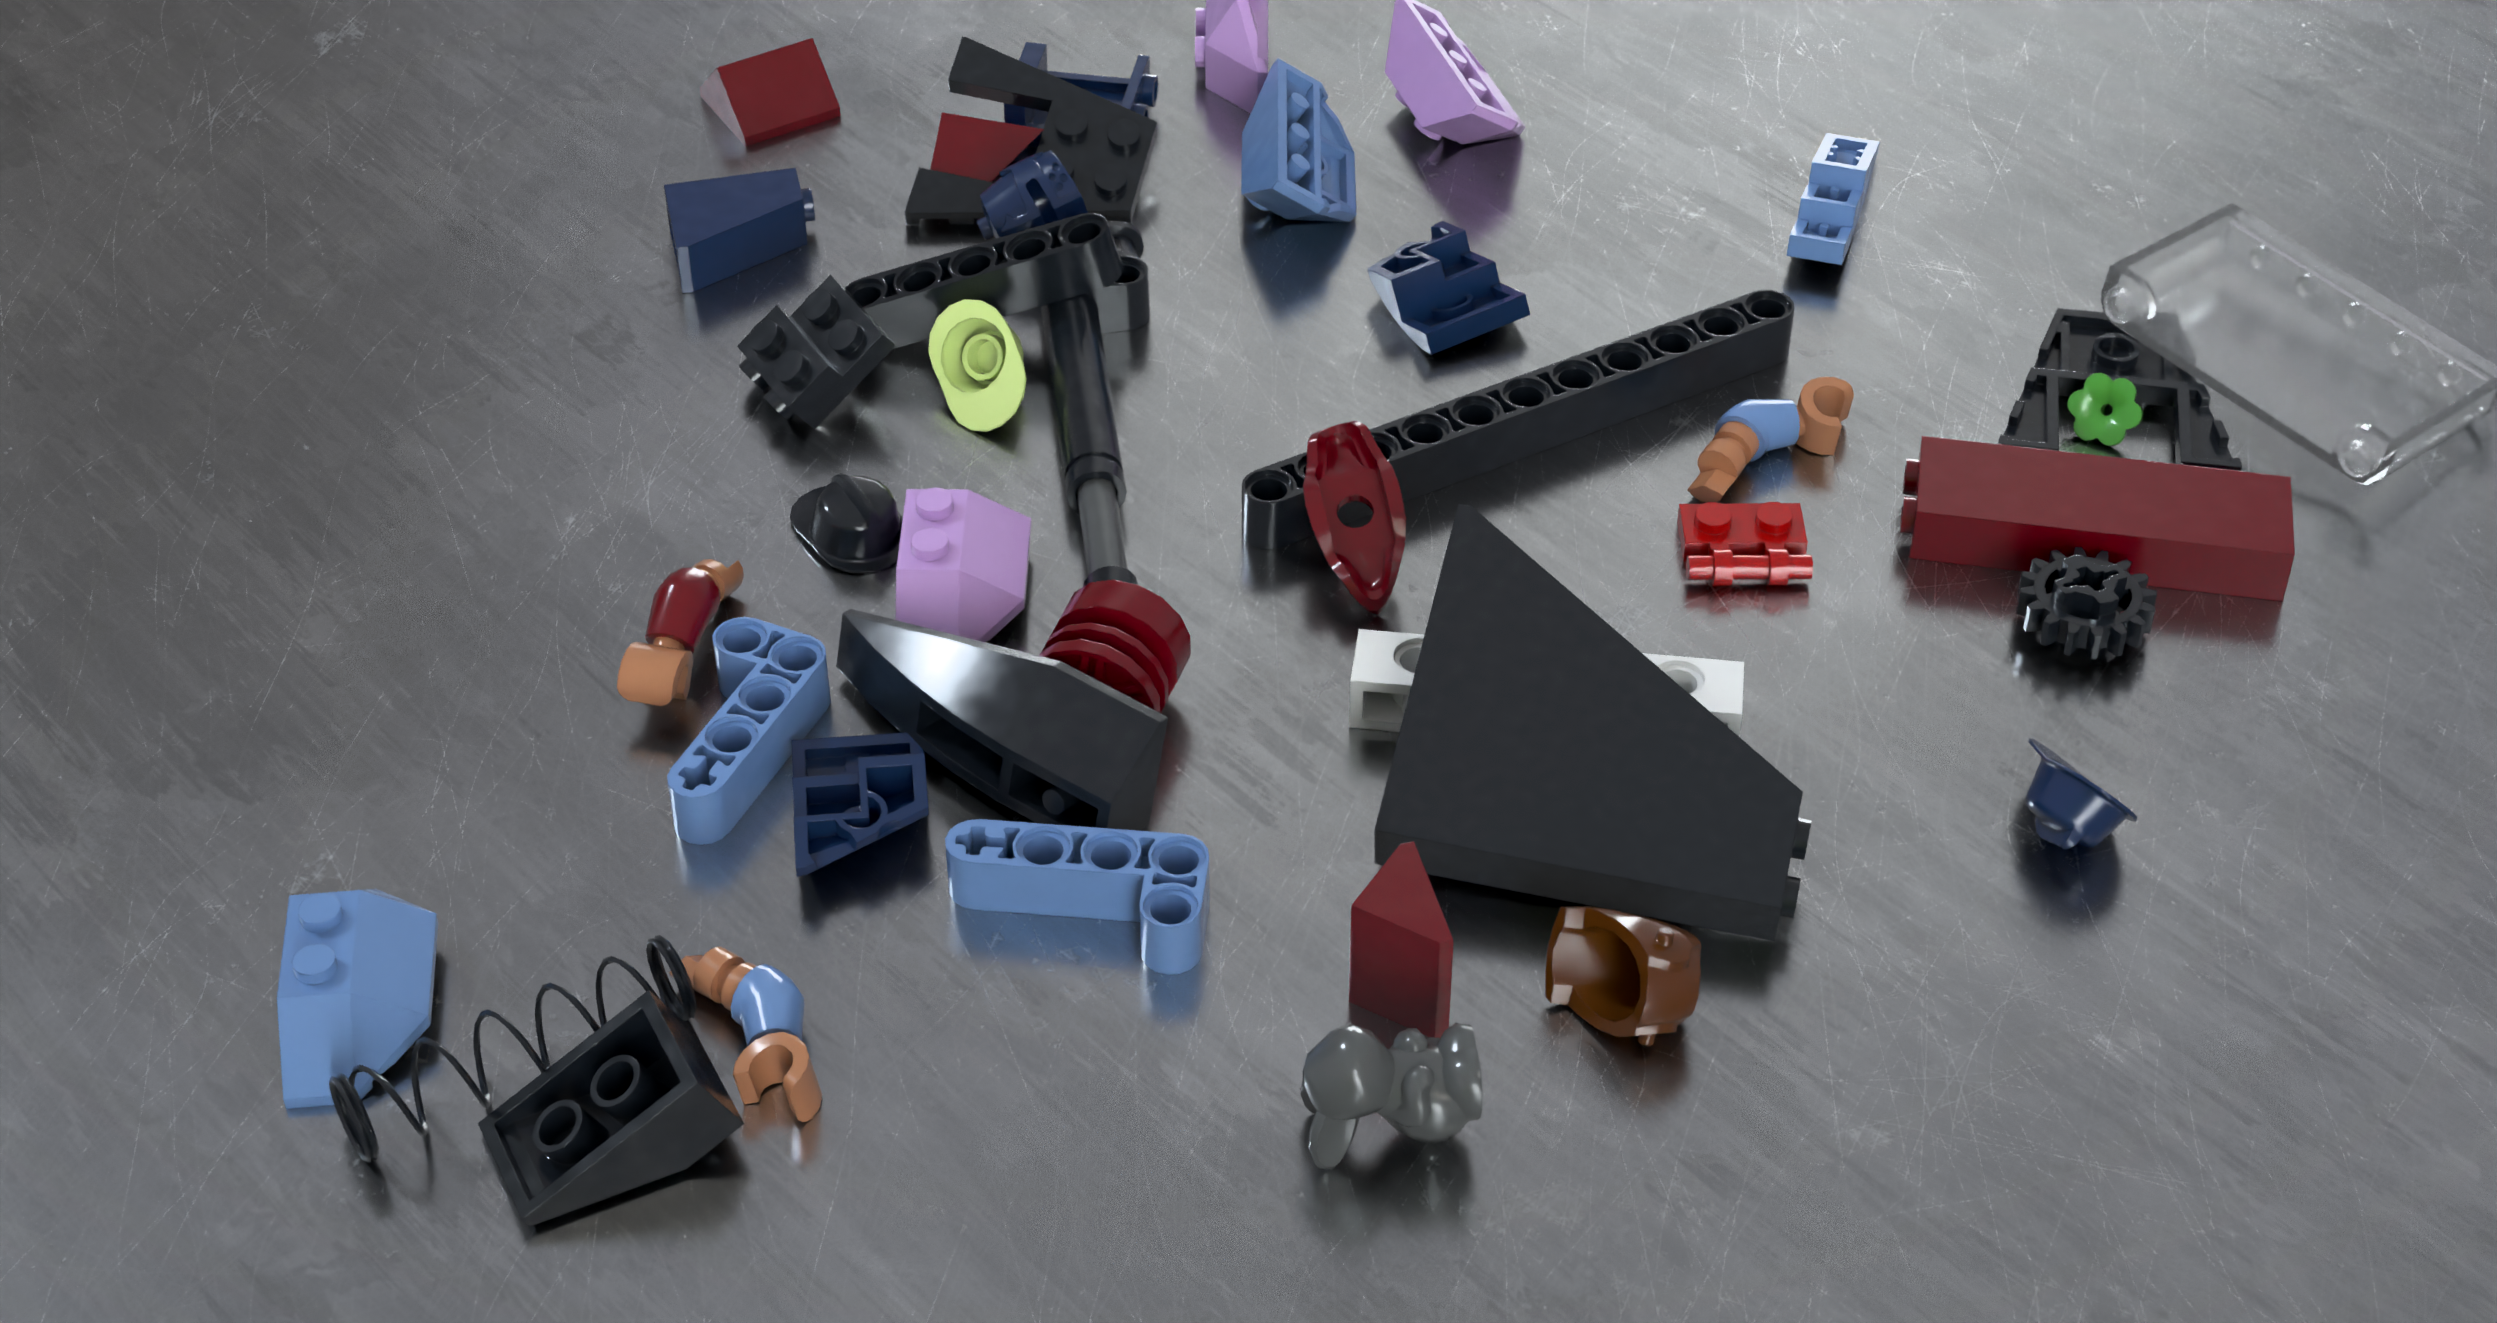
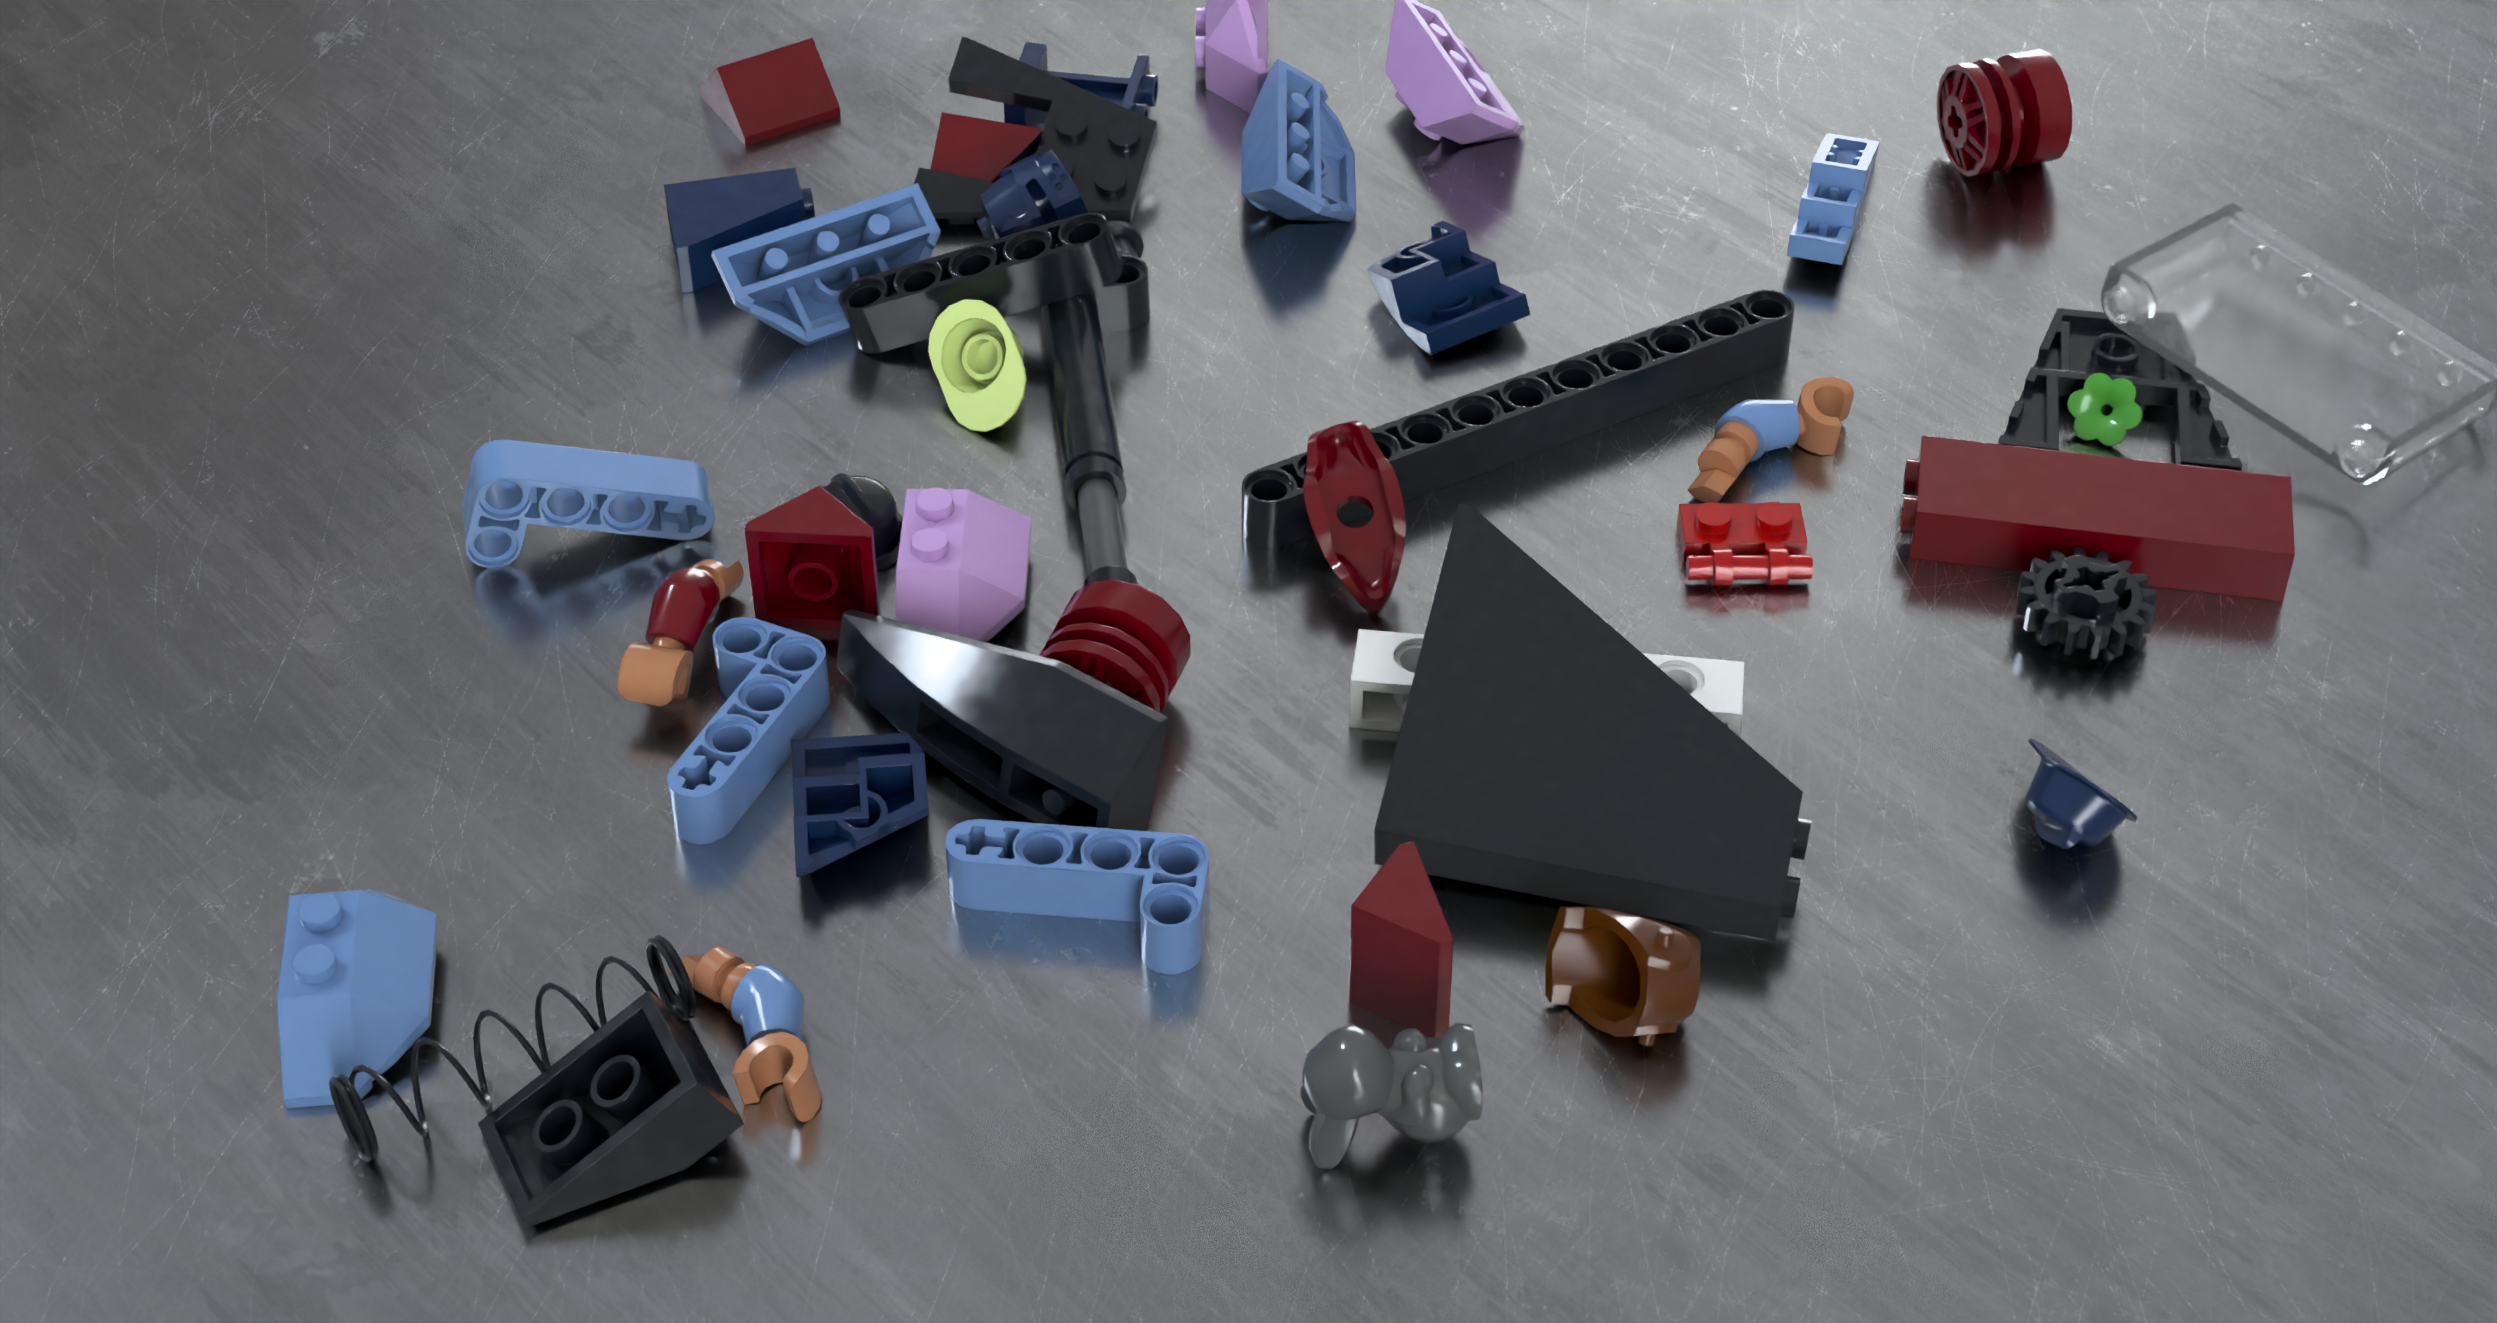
(579, 490): none -> medium blue beam
(798, 271): none -> medium blue wedge
(811, 563): none -> dark red slope
(814, 353): black plate -> none
(2004, 112): none -> dark red wheel

